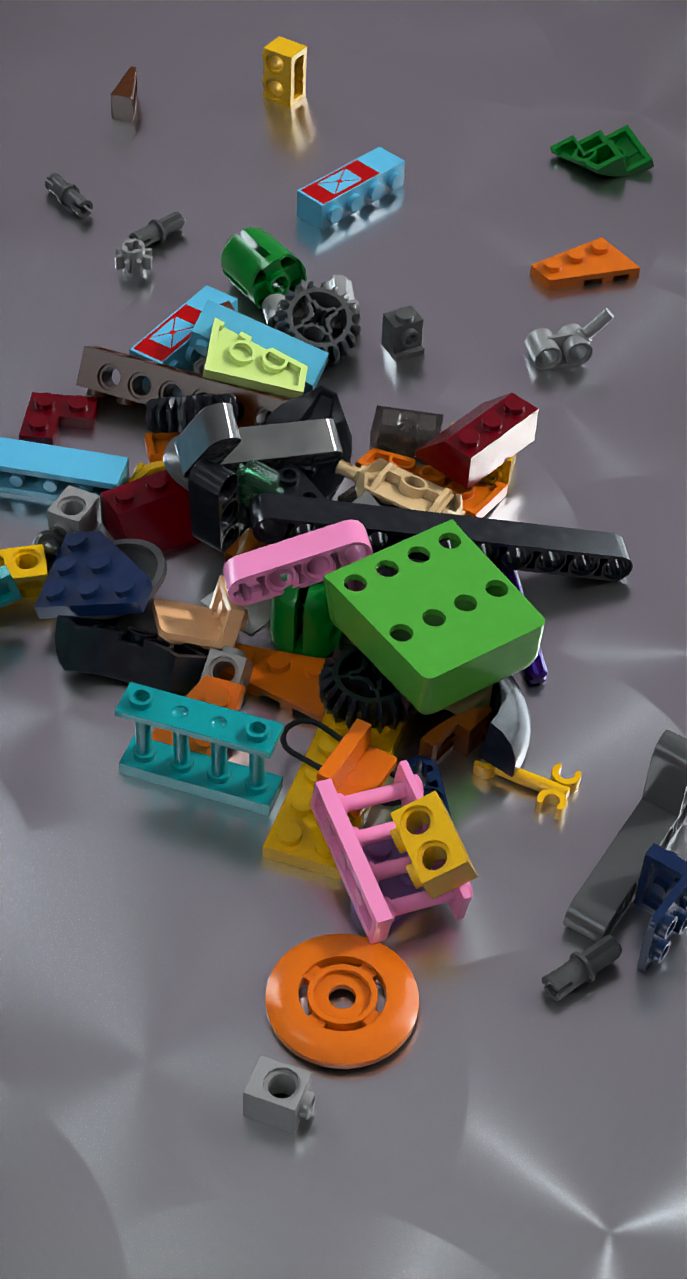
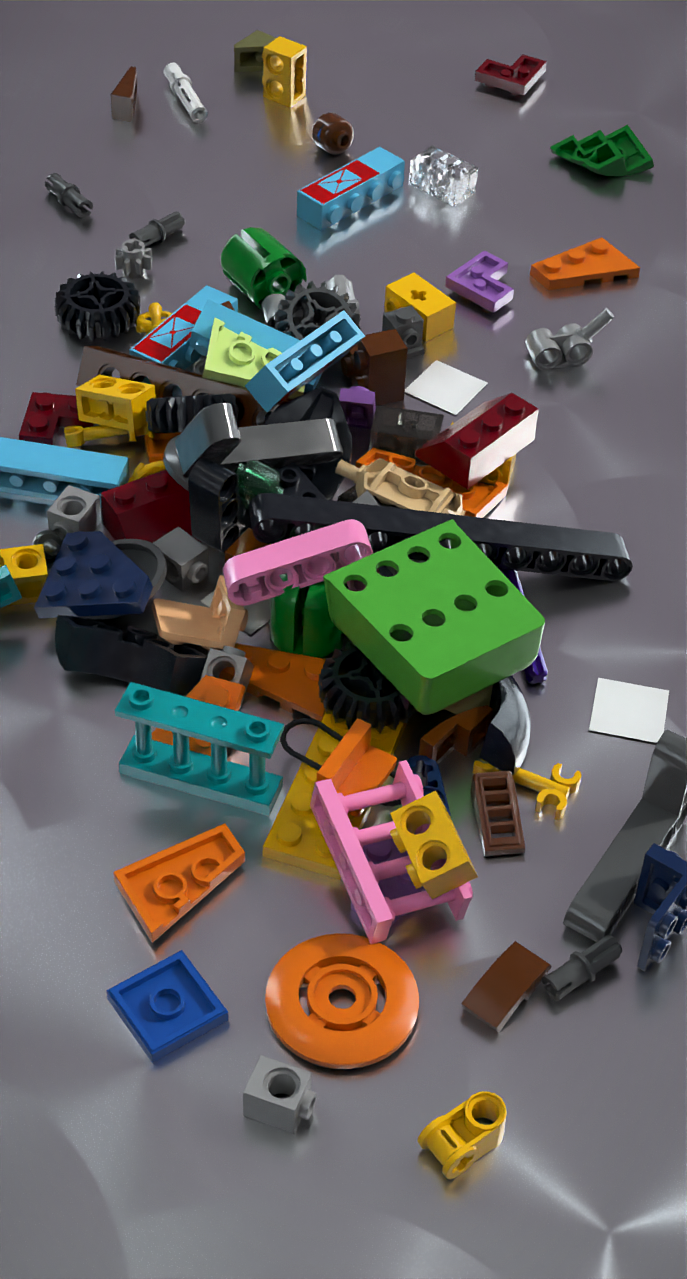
(77, 435): none -> yellow bar
(97, 305): none -> black gear
(114, 402): none -> yellow brick
(155, 313): none -> yellow piece
(167, 1006): none -> blue tile
(177, 878): none -> orange wing
(184, 557): none -> light grey brick
(194, 107): none -> white pin
(249, 52): none -> olive slope
(304, 361): none -> medium azure brick
(333, 133): none -> reddish brown head
(358, 406): none -> medium lavender plate
(378, 365): none -> reddish brown brick
(428, 301): none -> yellow brick
(443, 176): none -> clear brick
(445, 387): none -> white sticker
(460, 1139): none -> yellow piece
(479, 281): none -> medium lavender plate
(497, 788): none -> reddish brown slope
(505, 985): none -> reddish brown slope
(514, 78): none -> dark red plate
(629, 710): none -> white sticker

